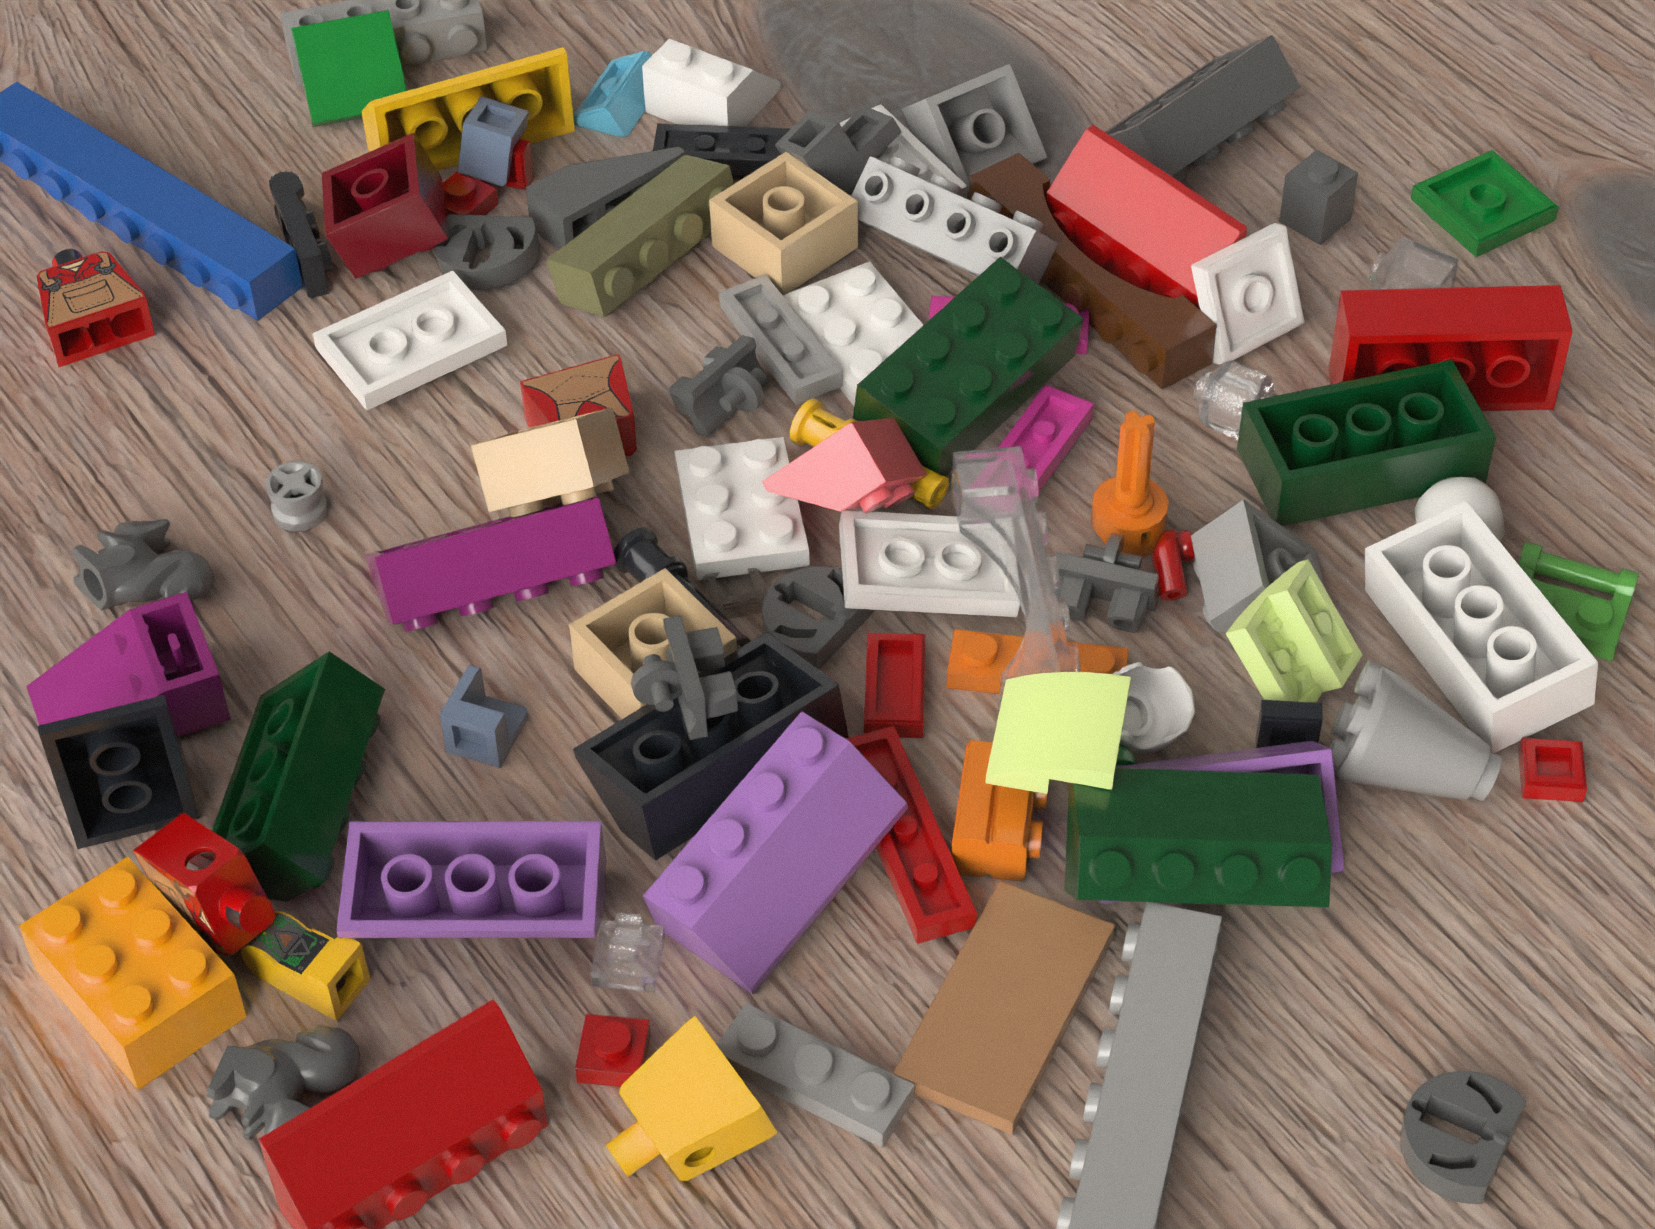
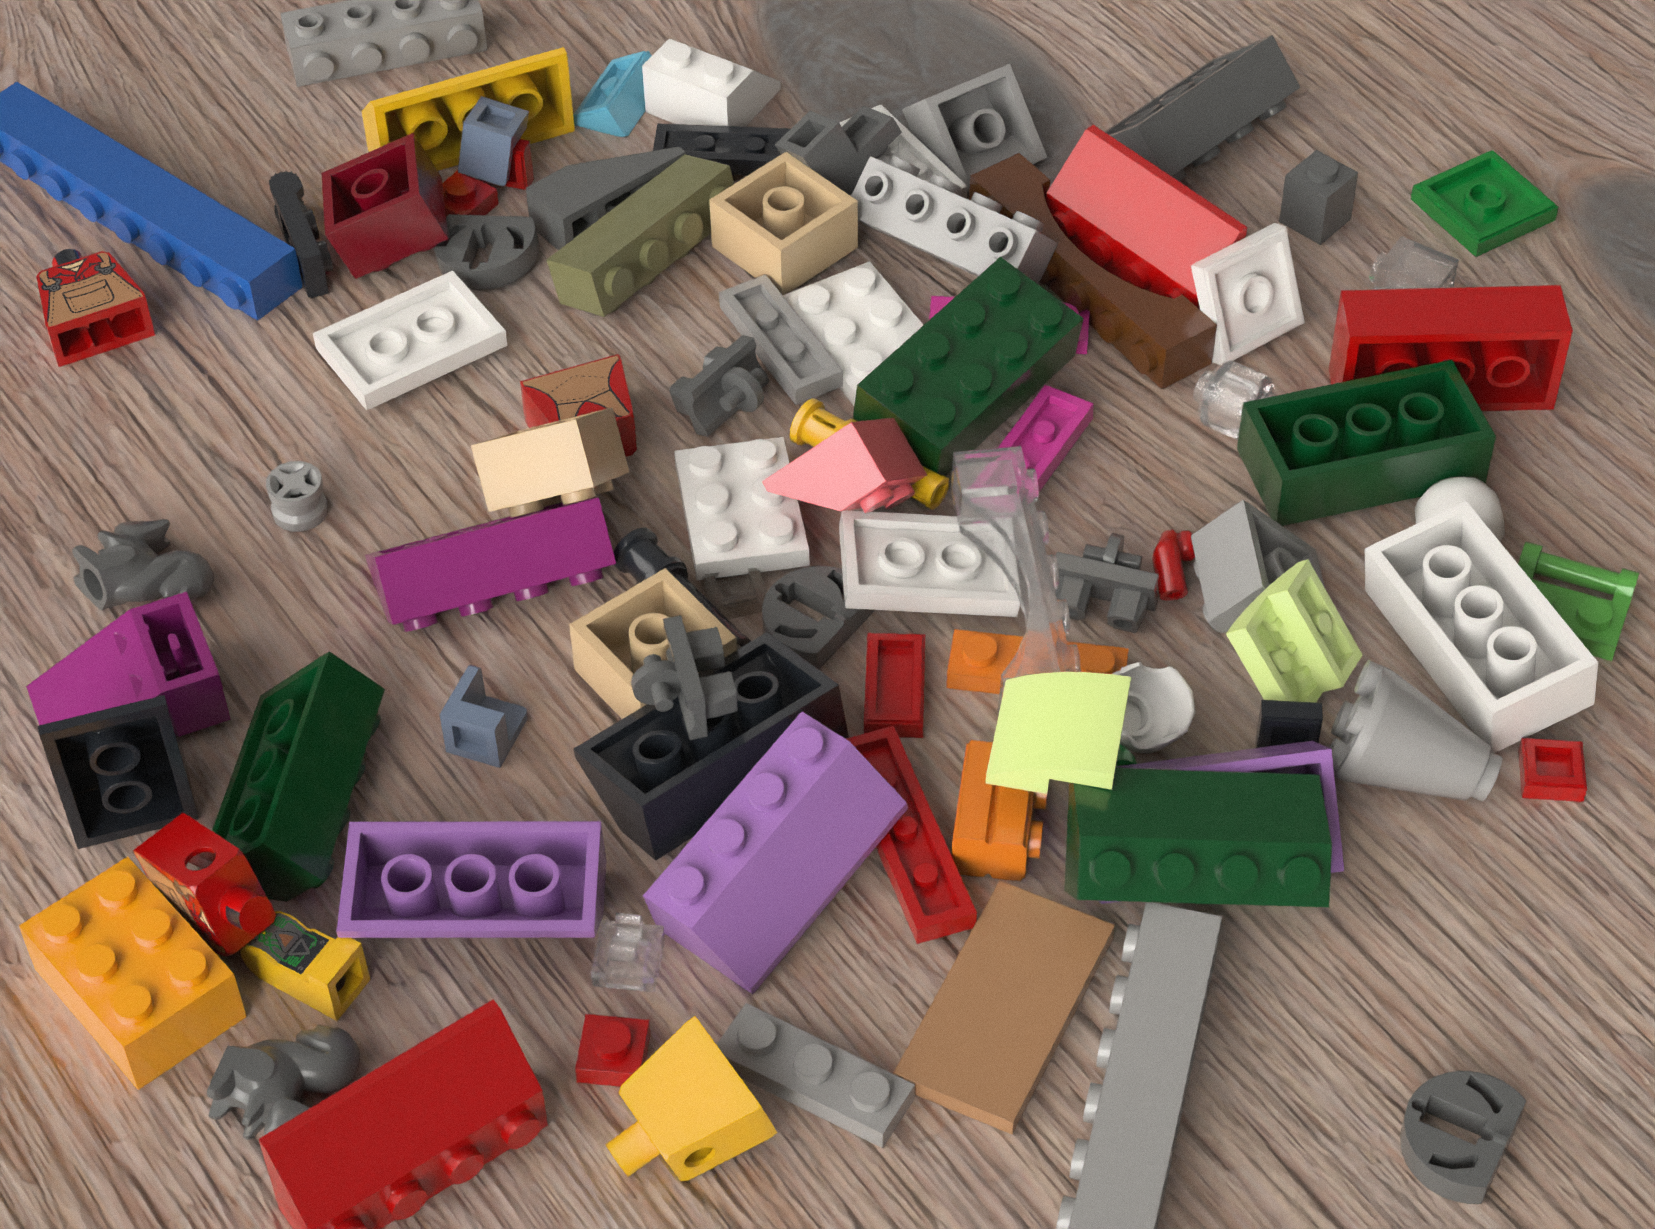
(347, 65): green tile -> none
(1130, 500): orange piece -> none

